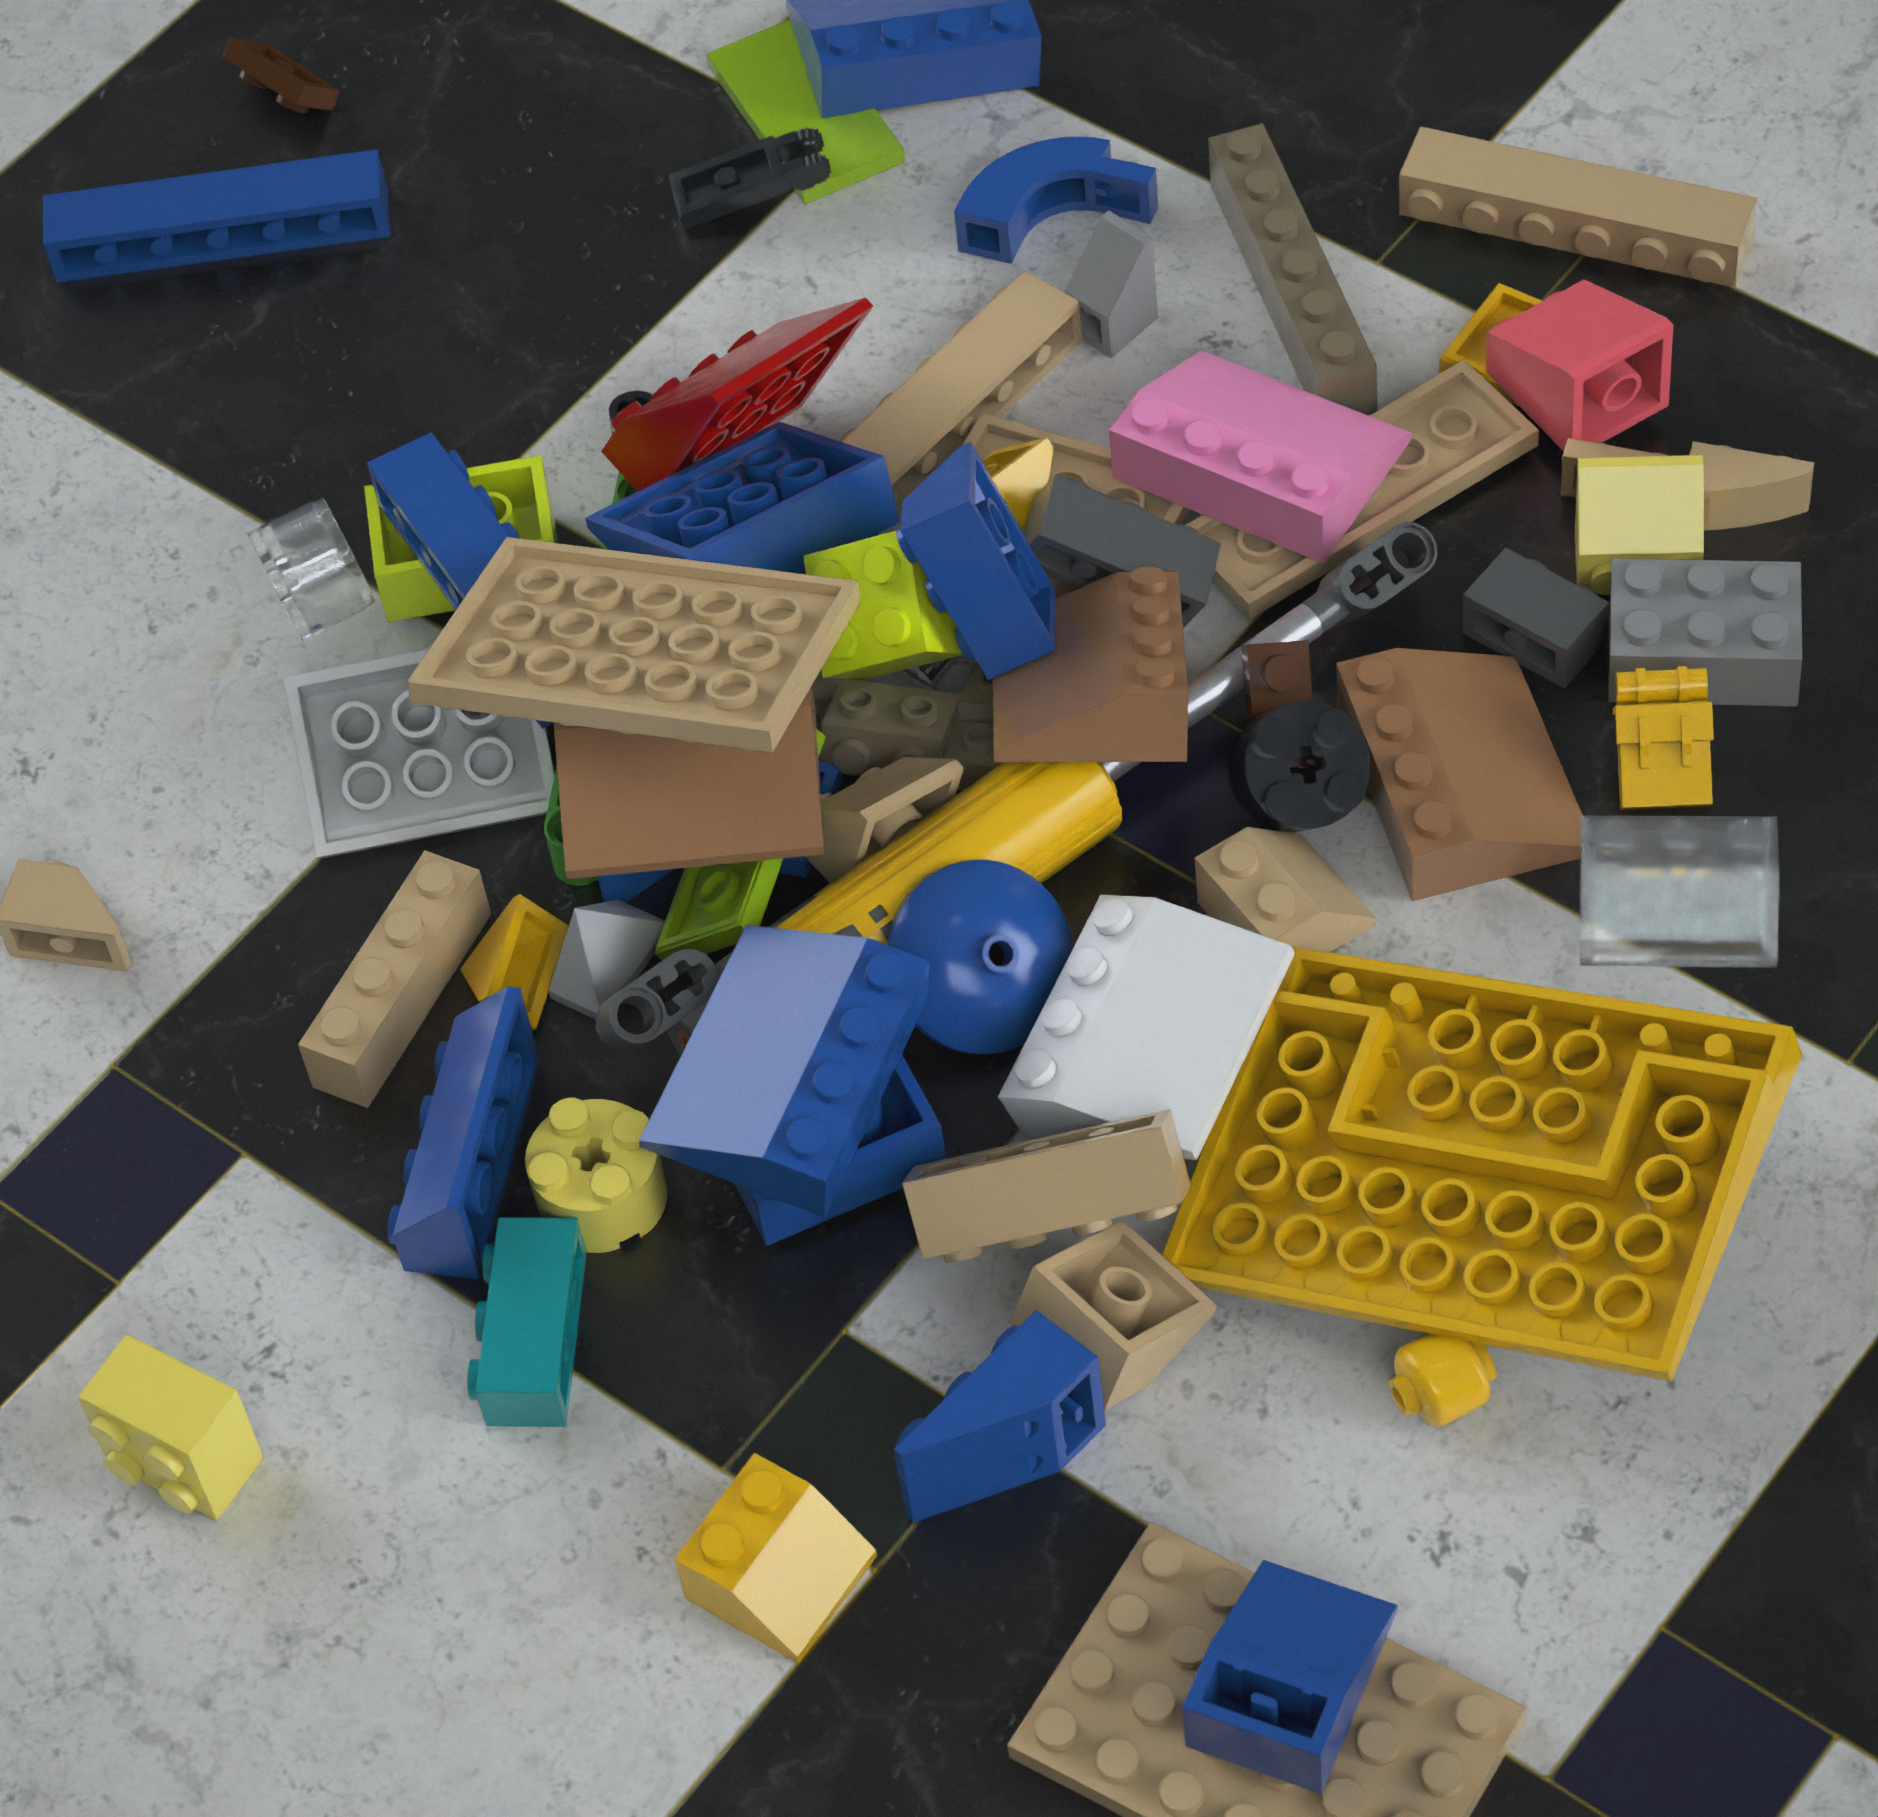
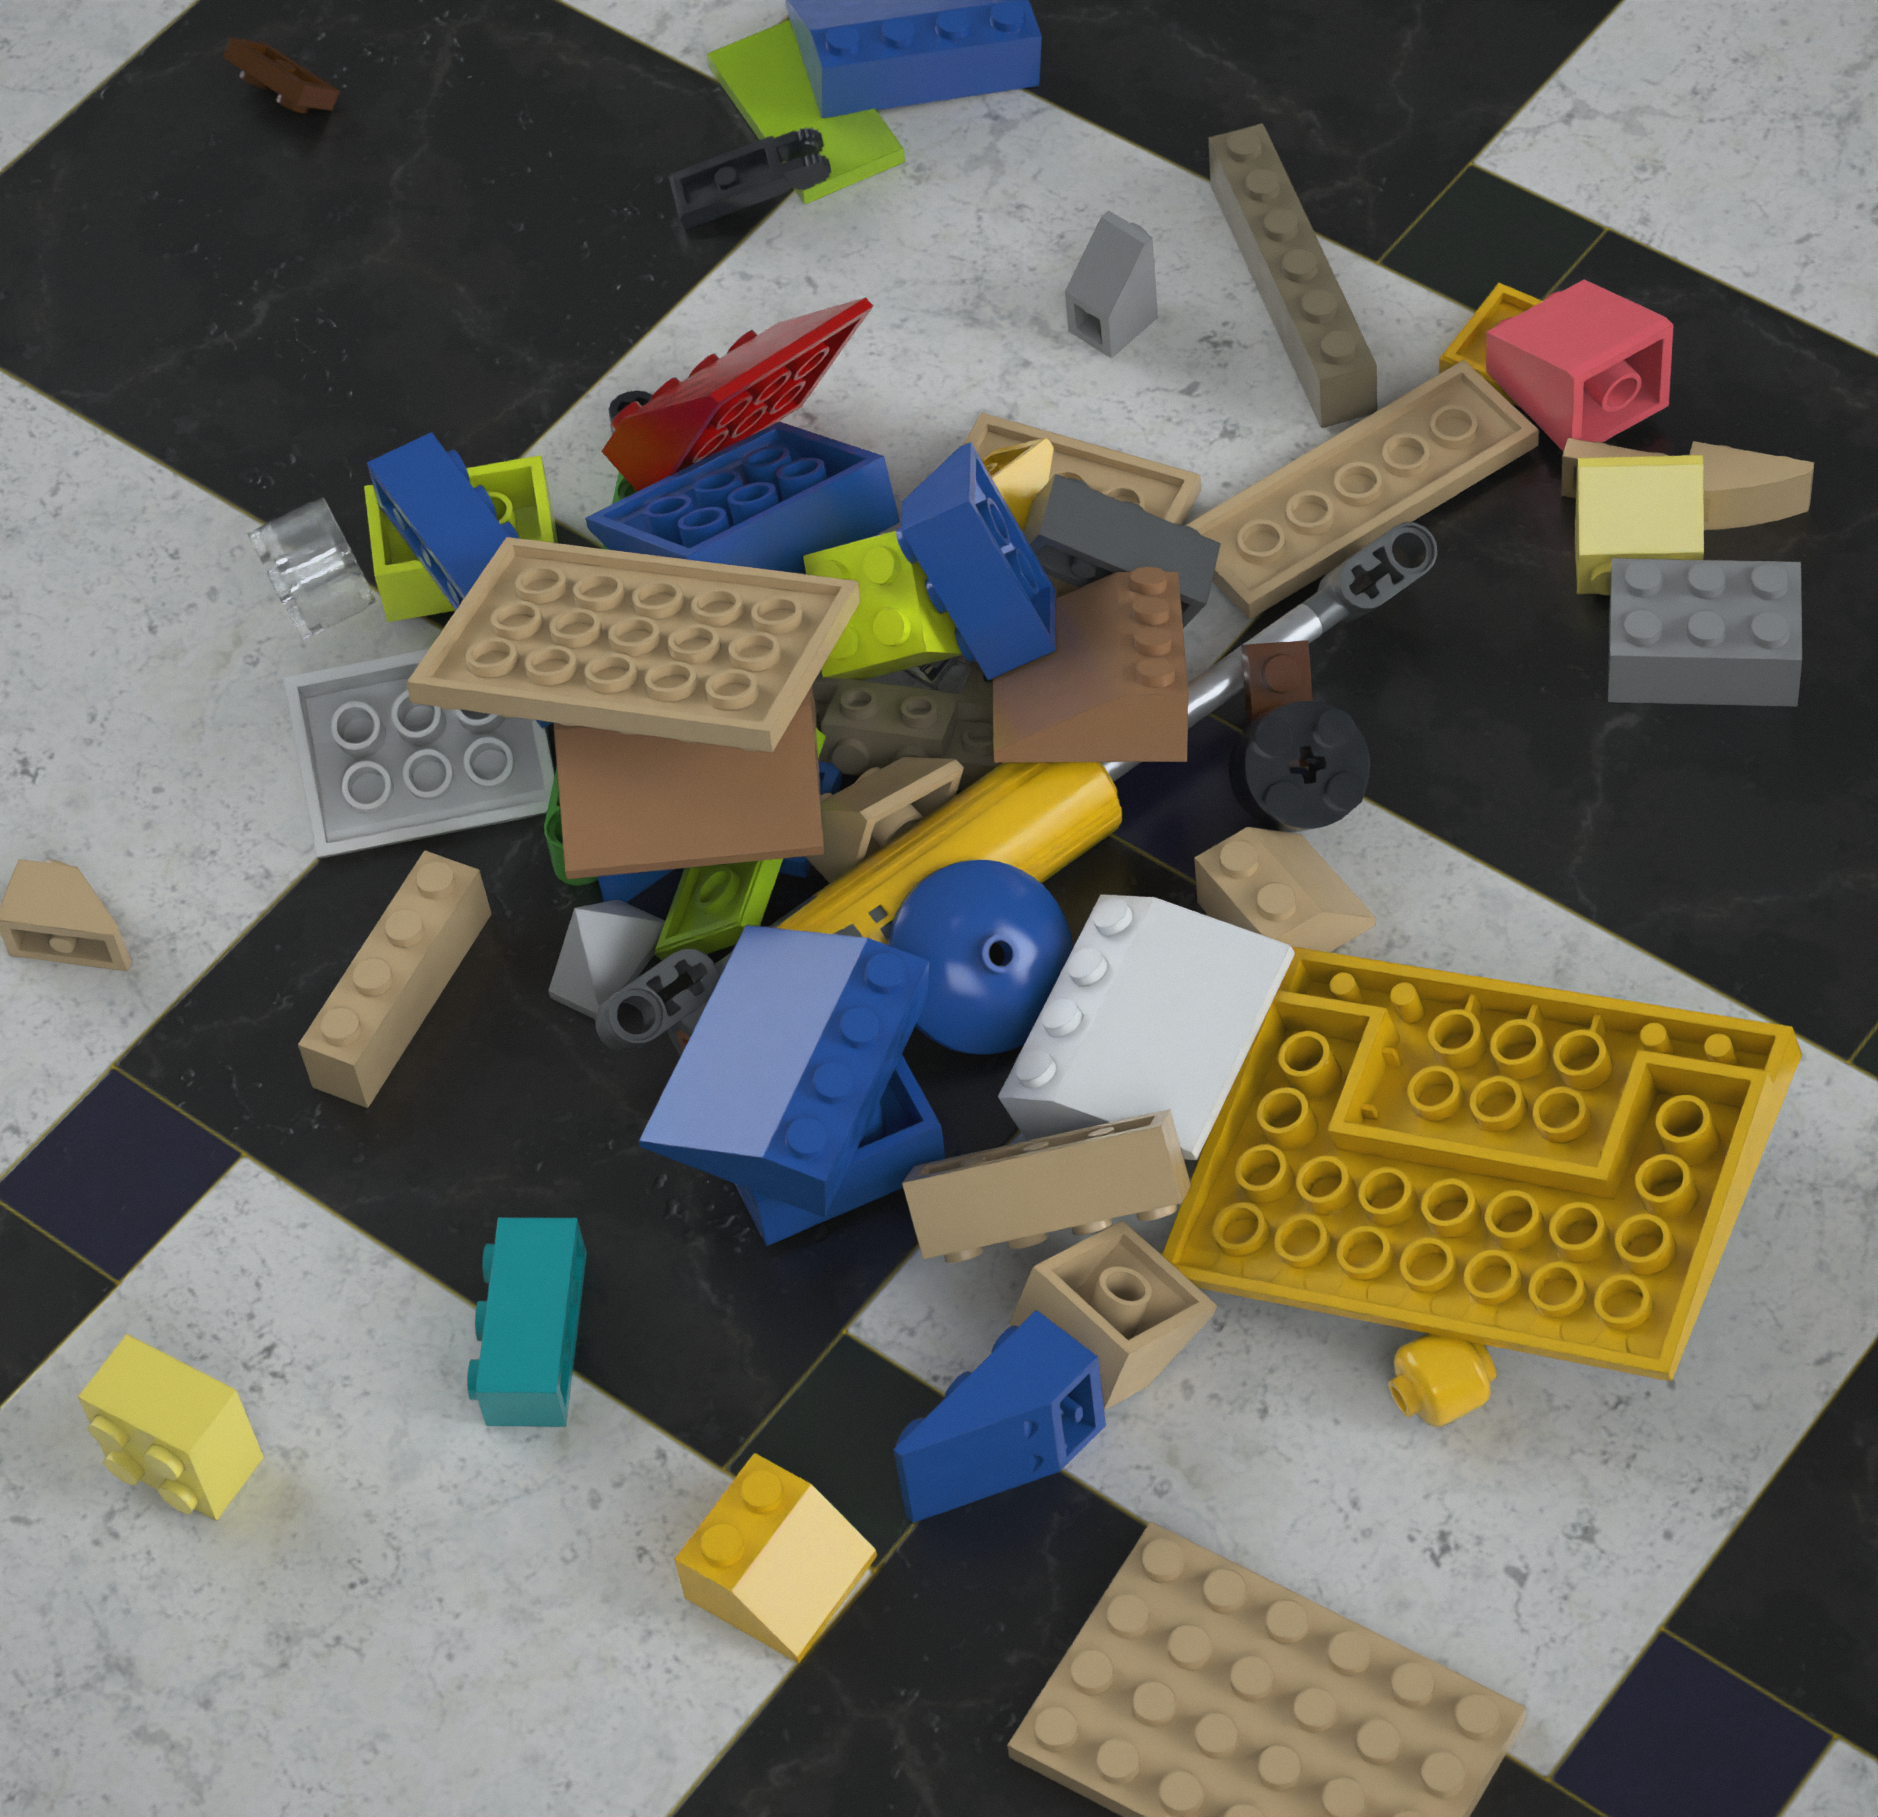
(216, 216): blue brick -> none
(466, 1139): blue slope -> none
(518, 953): yellow slope -> none
(591, 1168): light yellow brick -> none
(977, 371): tan brick -> none
(1045, 181): blue arch -> none
(1254, 453): bright pink slope -> none
(1286, 1675): blue slope -> none
(1459, 767): medium nougat slope -> none
(1535, 617): dark grey brick -> none
(1577, 206): tan brick -> none
(1663, 738): yellow piece -> none
(1678, 891): clear slope -> none

